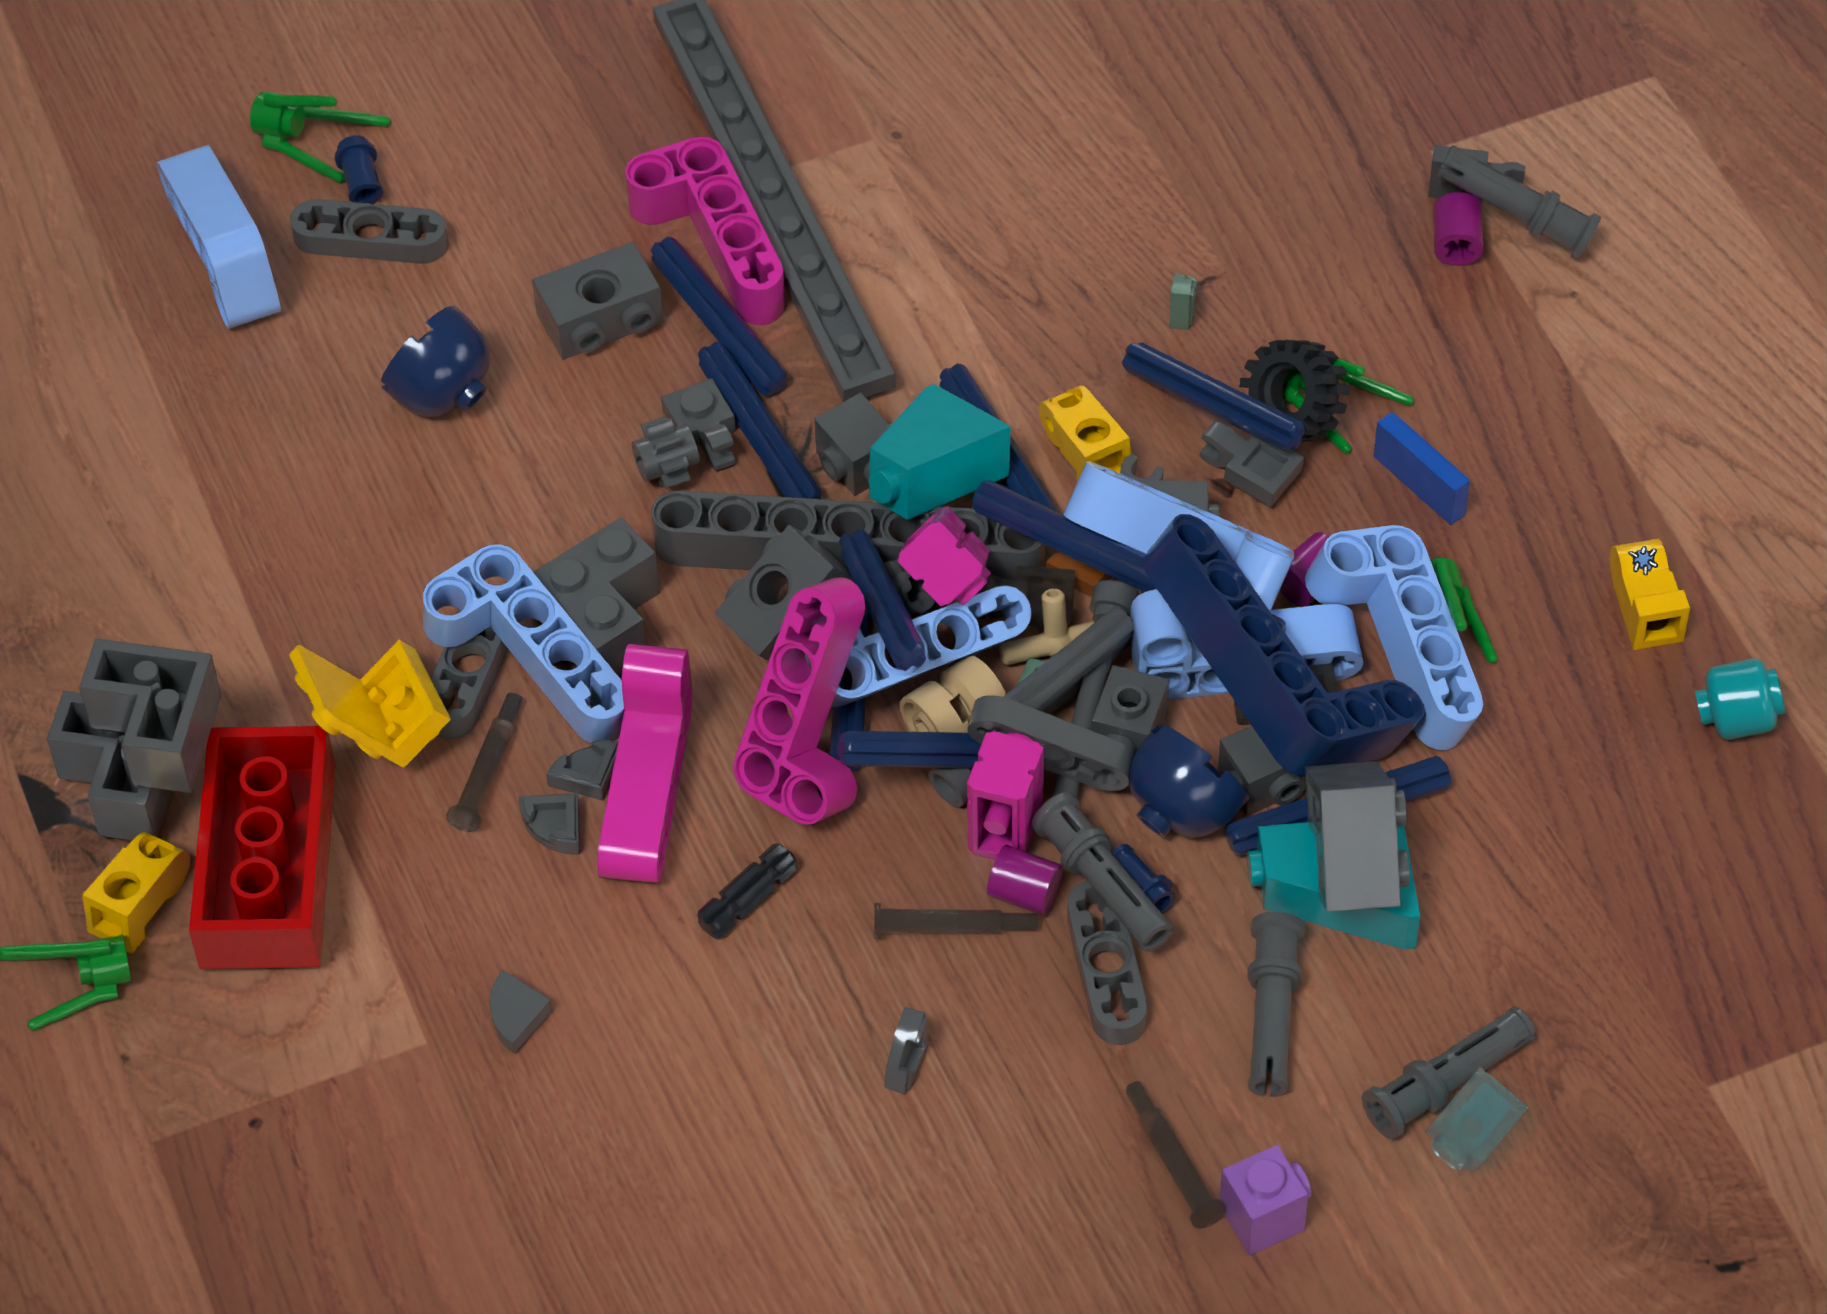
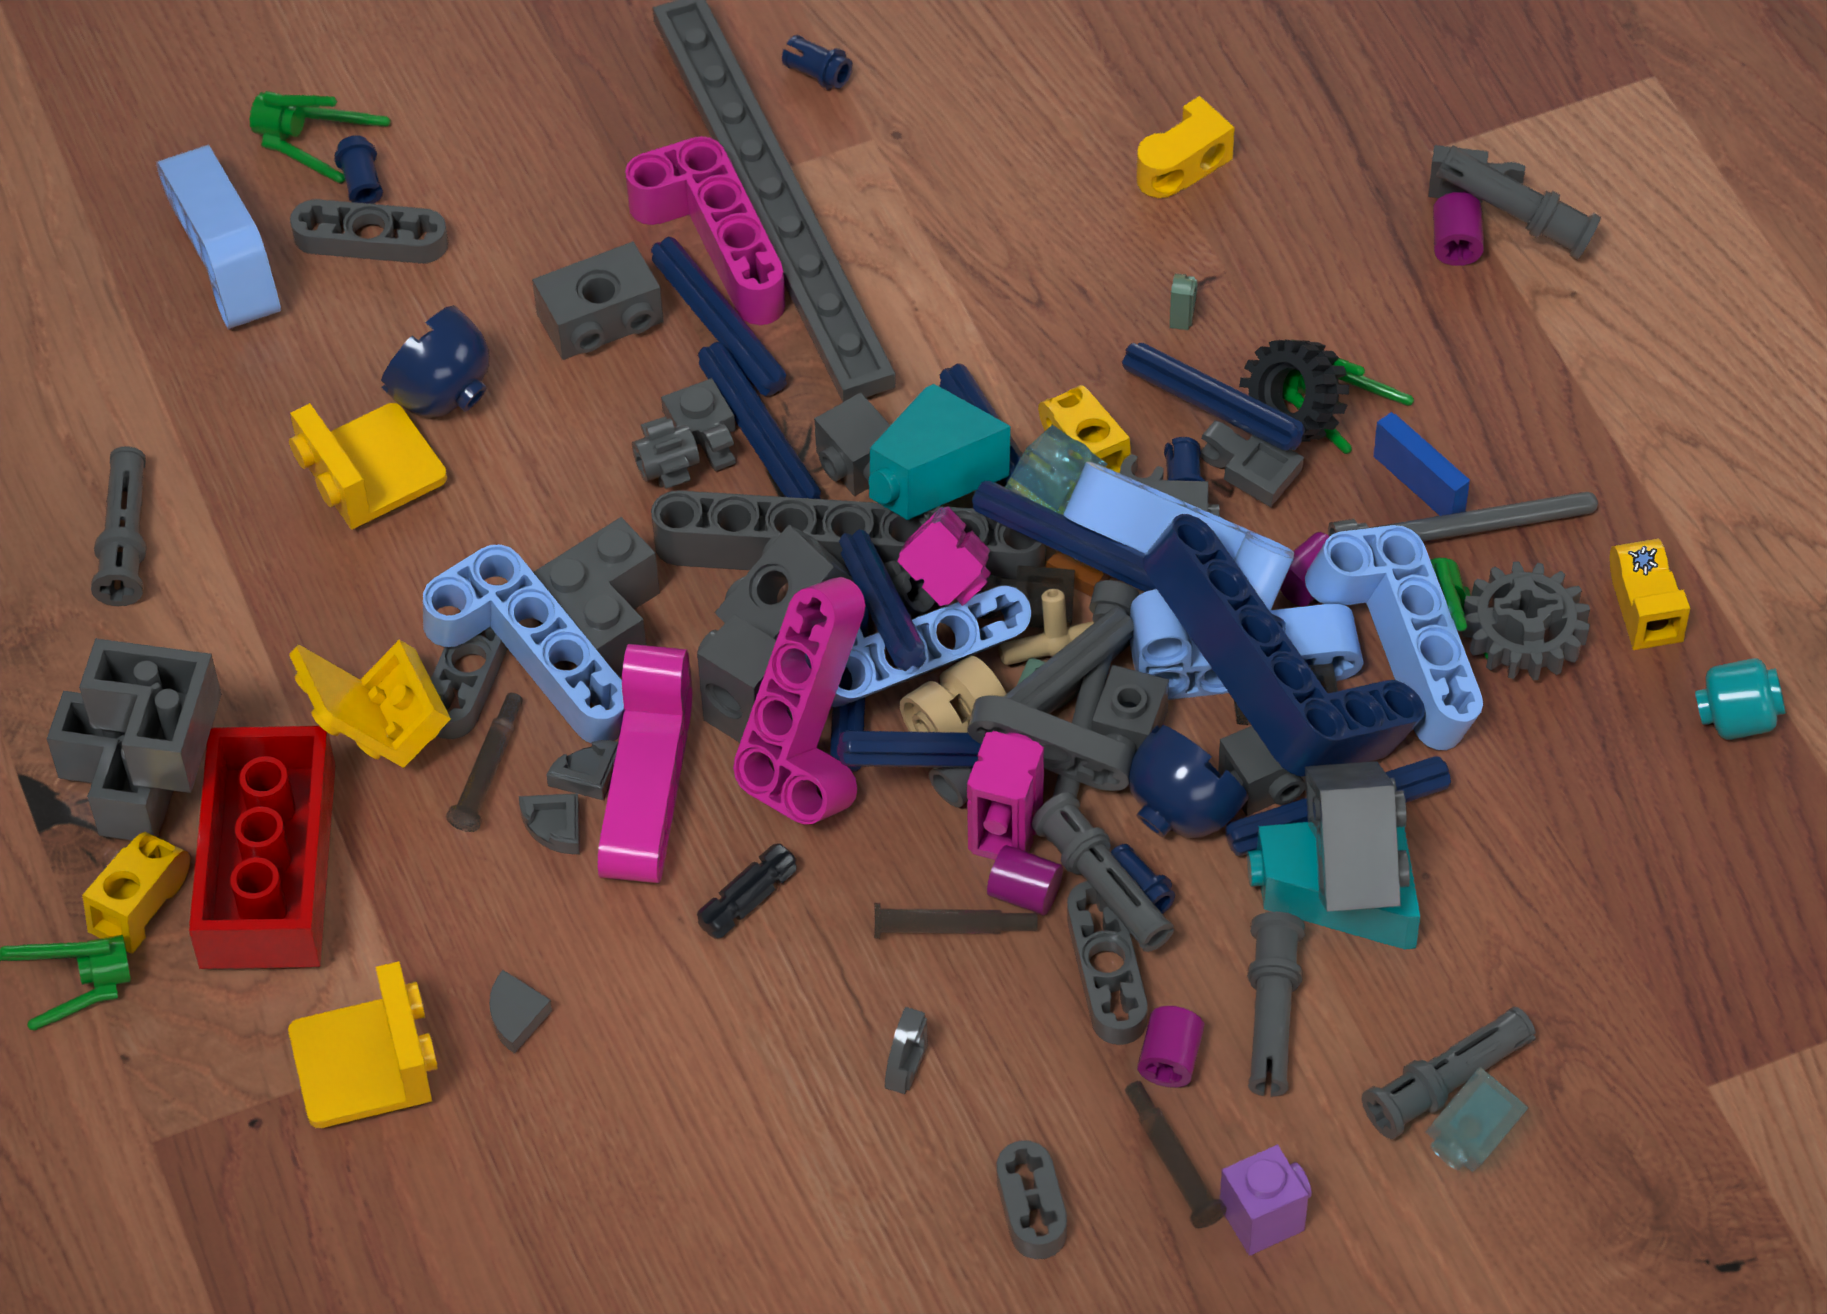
(125, 475): none -> dark grey pin
(364, 1055): none -> yellow bracket
(366, 462): none -> yellow bracket
(731, 673): none -> dark grey brick
(827, 66): none -> dark blue pin
(1044, 1196): none -> dark grey beam
(1051, 469): none -> clear light blue brick
(1170, 1046): none -> magenta piece
(1185, 151): none -> yellow leg
(1185, 462): none -> dark blue pin
(1489, 518): none -> dark grey piece
(1520, 620): none -> dark grey gear

